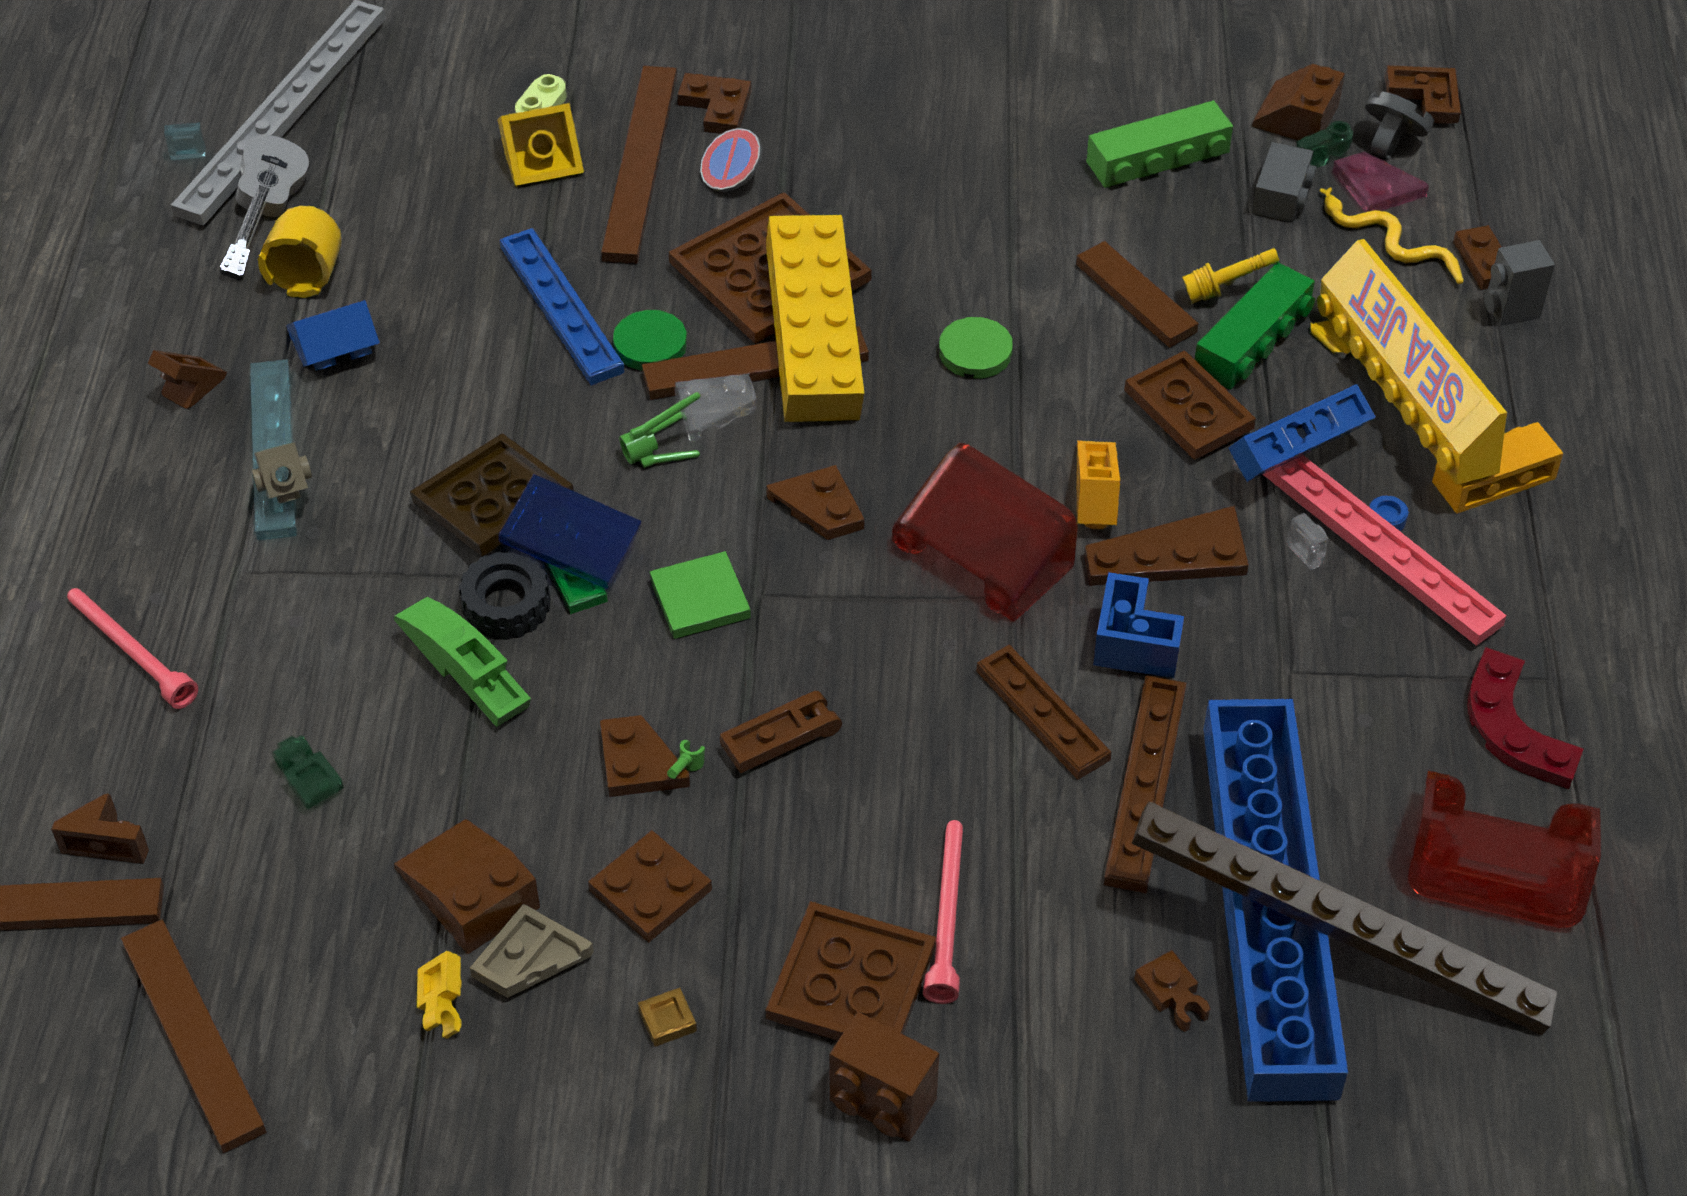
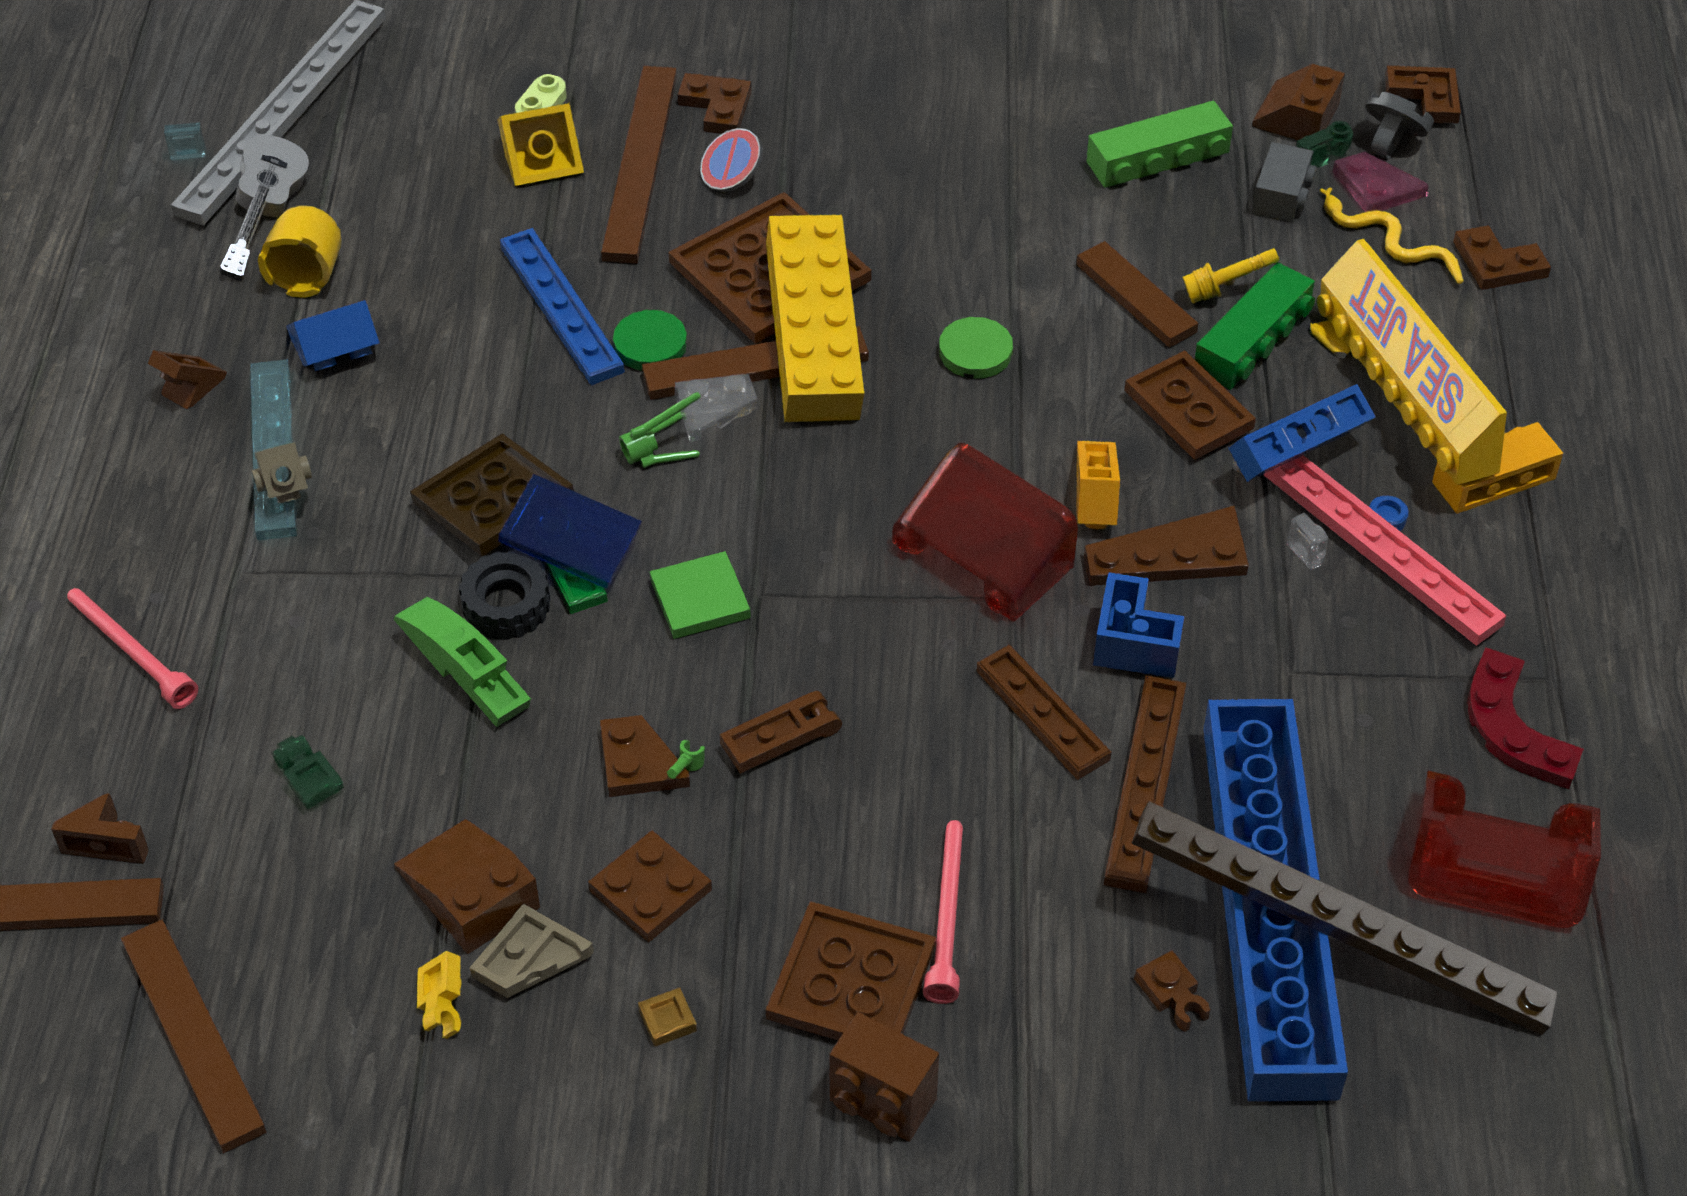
(820, 501): reddish brown wing -> none
(1519, 283): dark grey brick -> none

